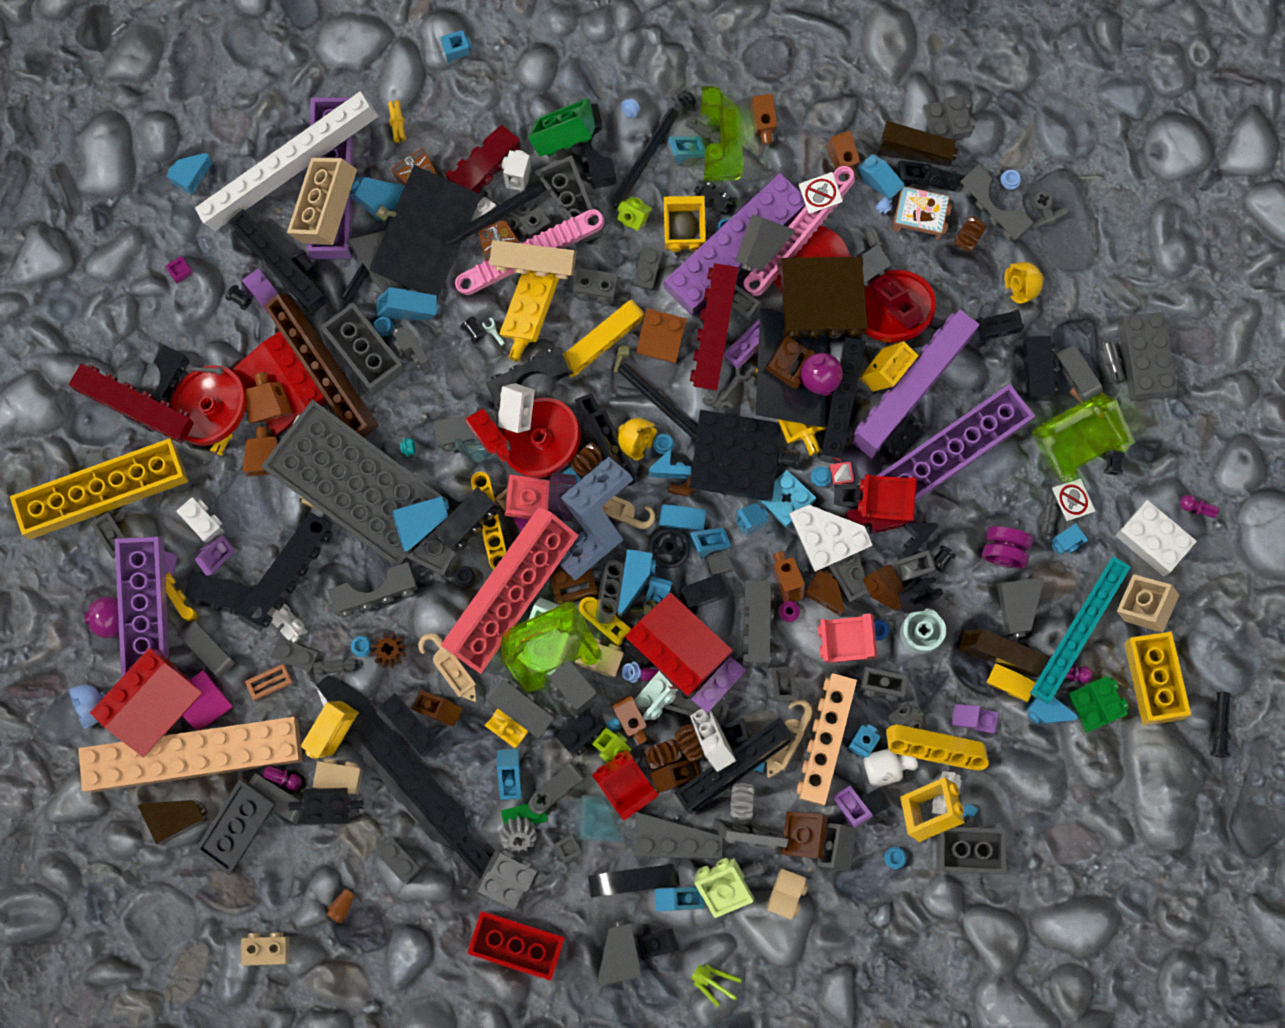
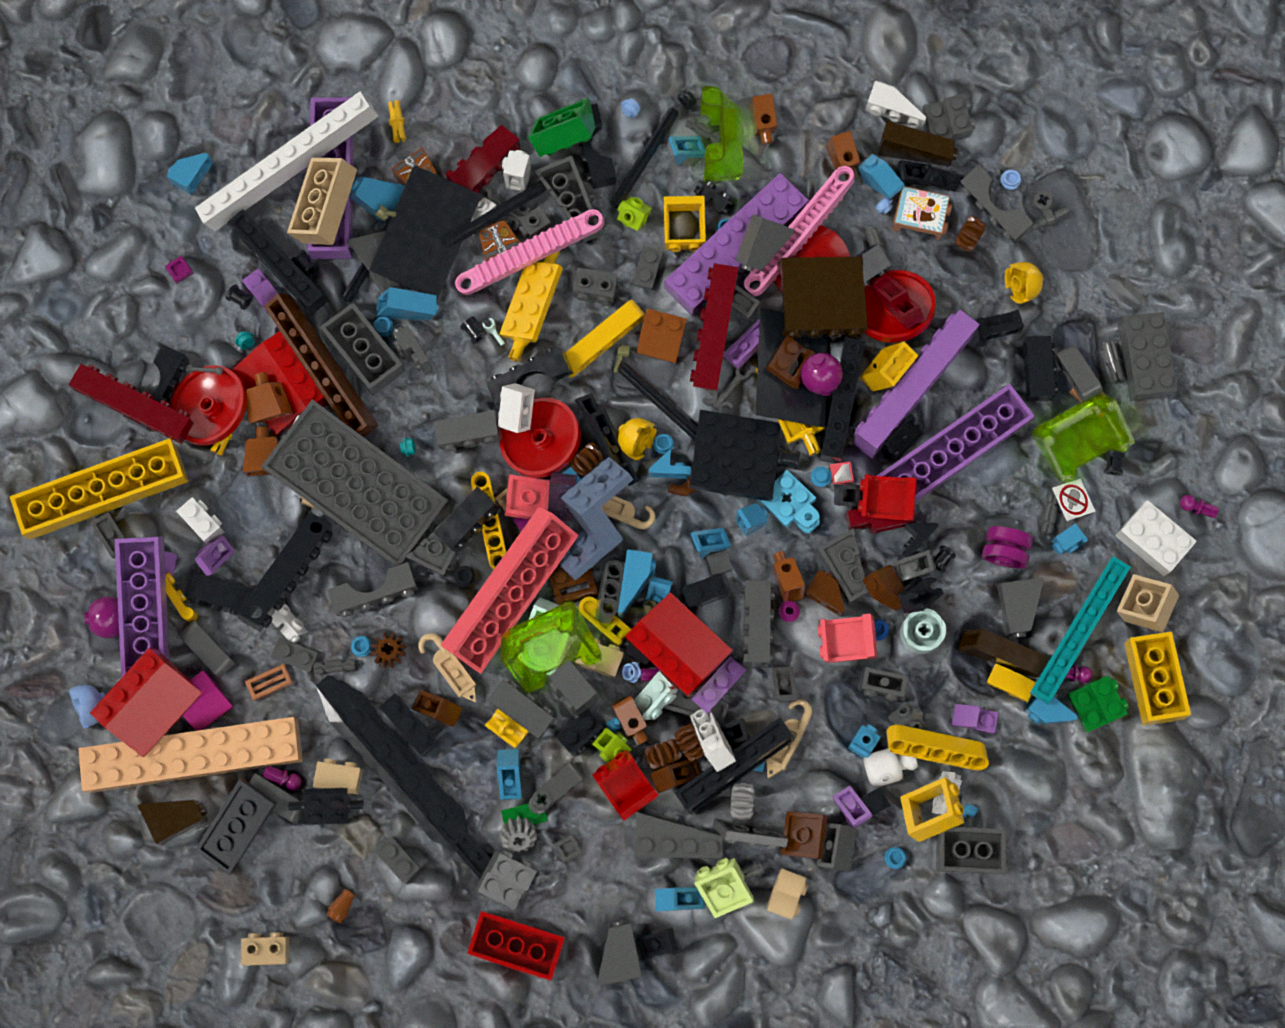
(245, 340): none -> teal plate
(329, 729): yellow window -> none
(418, 520): dark azure slope -> none
(456, 45): dark azure brick -> none
(474, 450): clear light blue wing -> none
(488, 434): red hinge -> none
(533, 258): tan brick -> none
(596, 821): clear light blue wing -> none
(632, 880): black slope -> none
(669, 540): black piece -> none
(682, 517): dark azure slope -> none
(703, 976): lime plant -> none
(820, 192): sticker -> none
(828, 536): white plate -> none
(845, 687): light nougat brick -> none
(889, 102): none -> white slope
(1220, 735): black pin -> none

